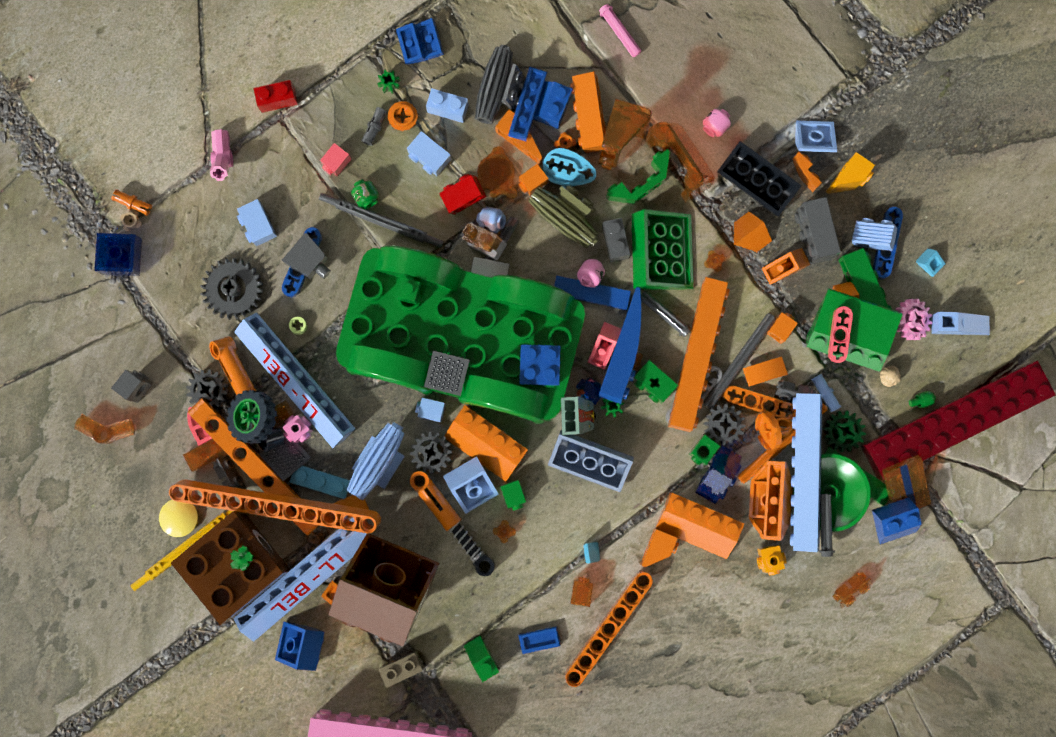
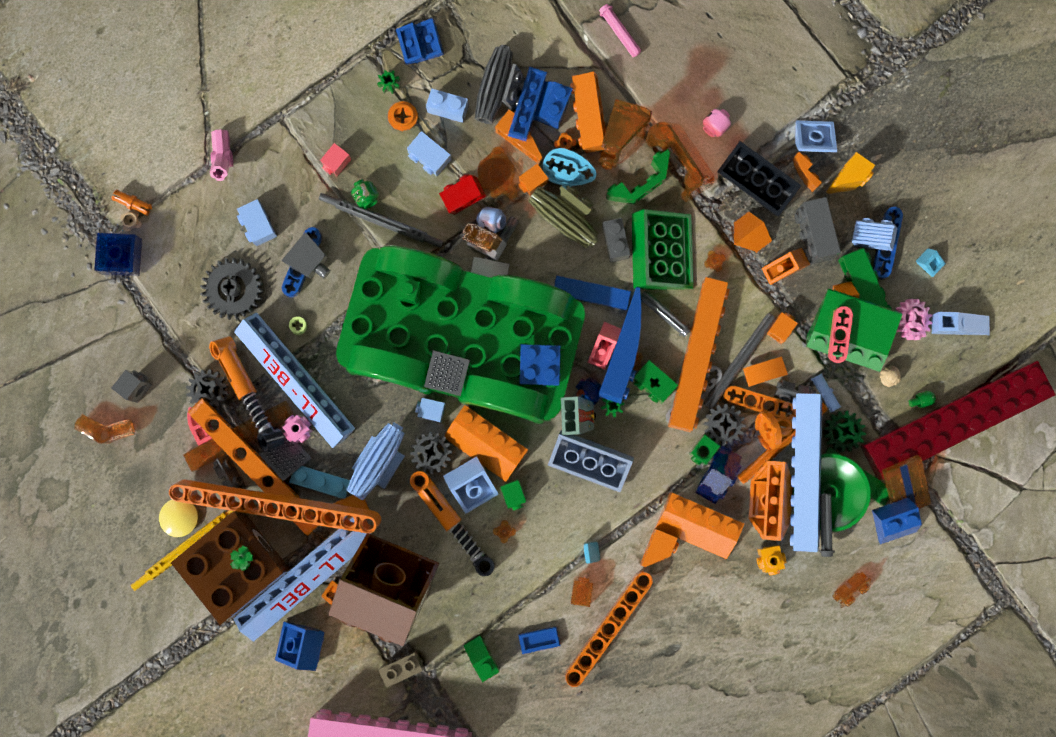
(262, 421): black wheel -> none
(275, 96): red brick -> none
(374, 126): dark grey pin -> none
(591, 273): bright pink head -> none

